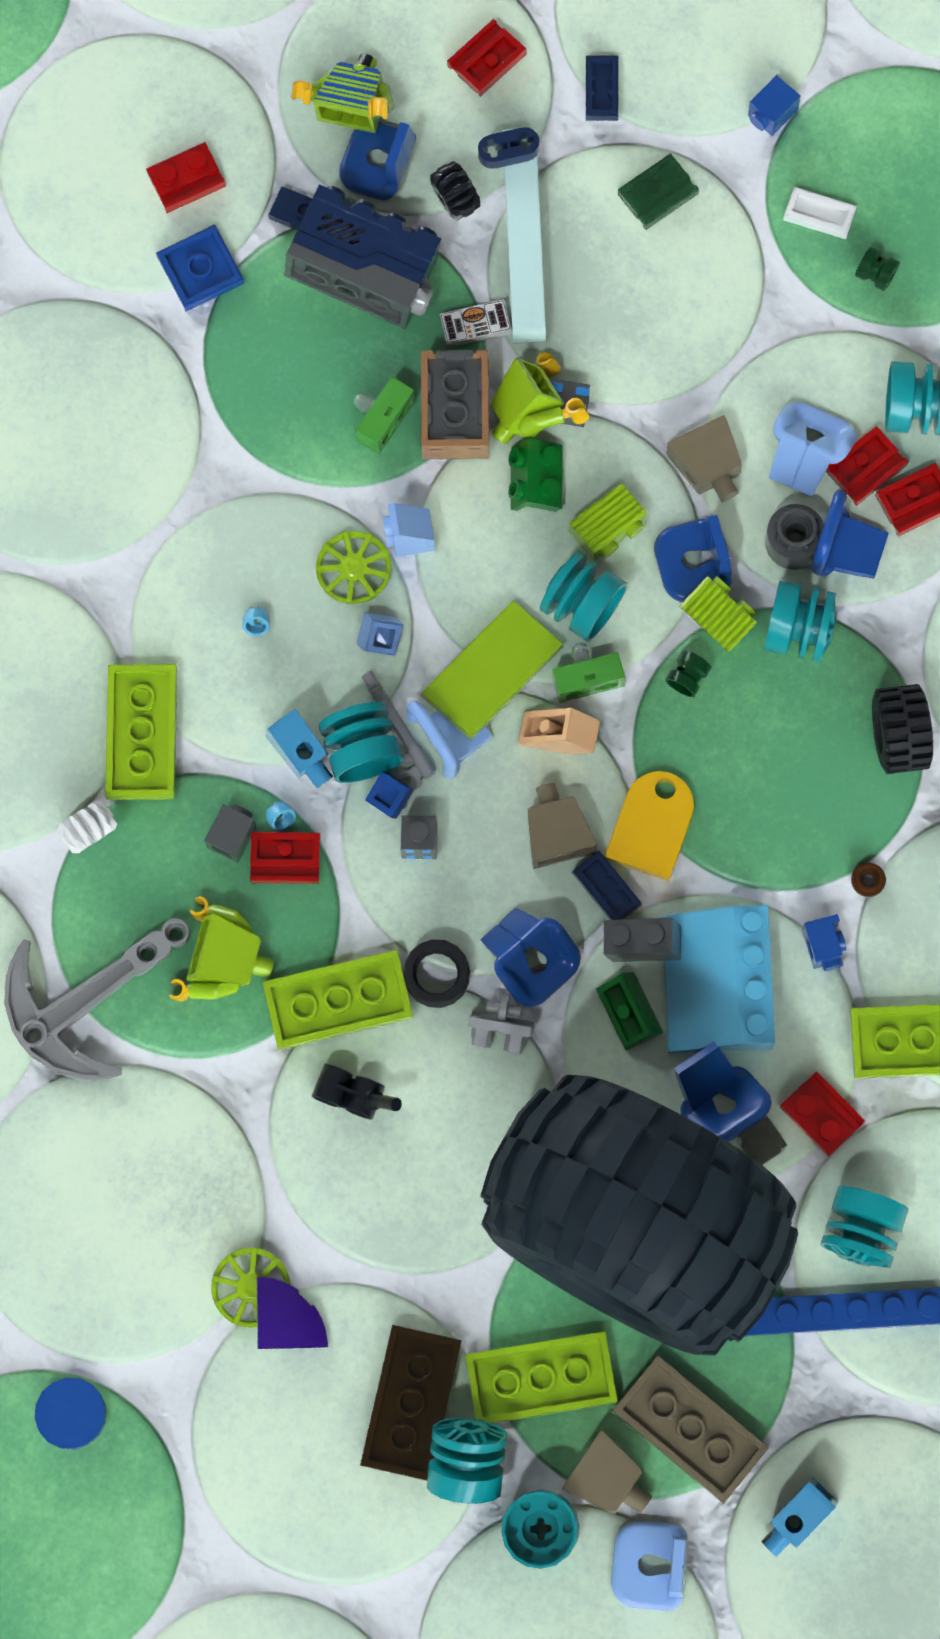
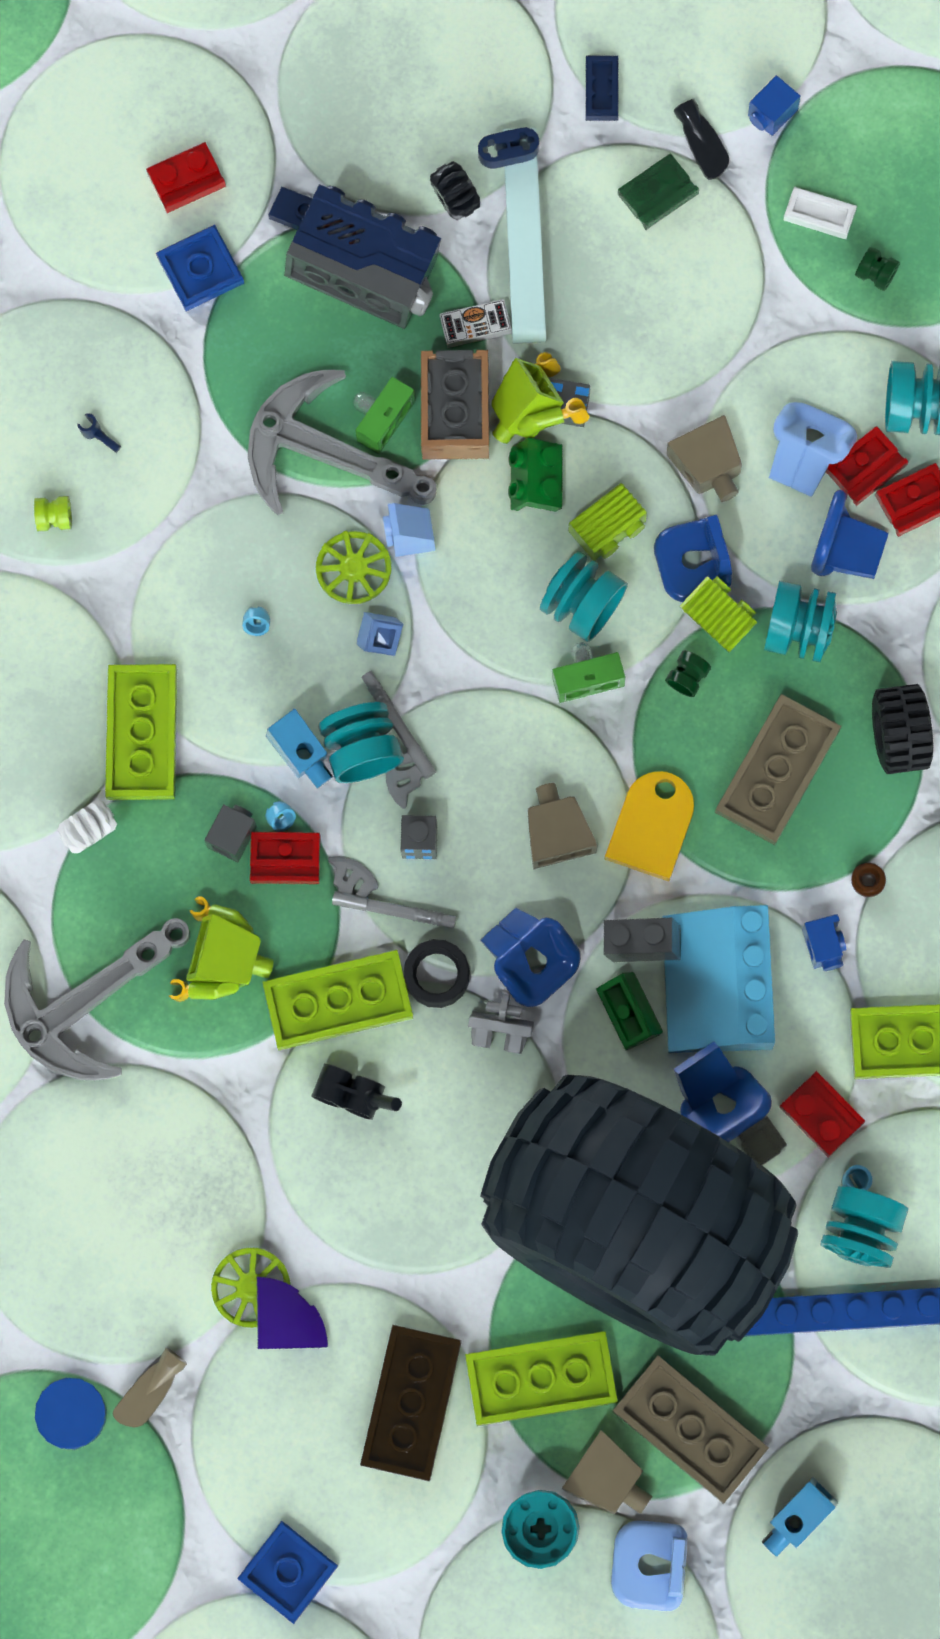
(55, 513): none -> lime wheel
(96, 432): none -> dark blue hand
(149, 1391): none -> dark tan piece
(287, 1572): none -> blue tile
(317, 445): none -> light grey piece
(349, 95): torso -> none
(361, 902): none -> light grey piece
(371, 180): blue piece -> none
(389, 794): blue plate -> none
(448, 740): light blue piece -> none
(466, 1460): teal wheel -> none
(486, 57): red plate -> none
(492, 670): lime tile -> none
(559, 731): light nougat slope -> none
(606, 887): dark blue plate -> none
(702, 140): none -> black piece
(778, 769): none -> dark tan plate
(789, 519): dark grey piece -> none
(860, 1175): none -> medium azure hinge

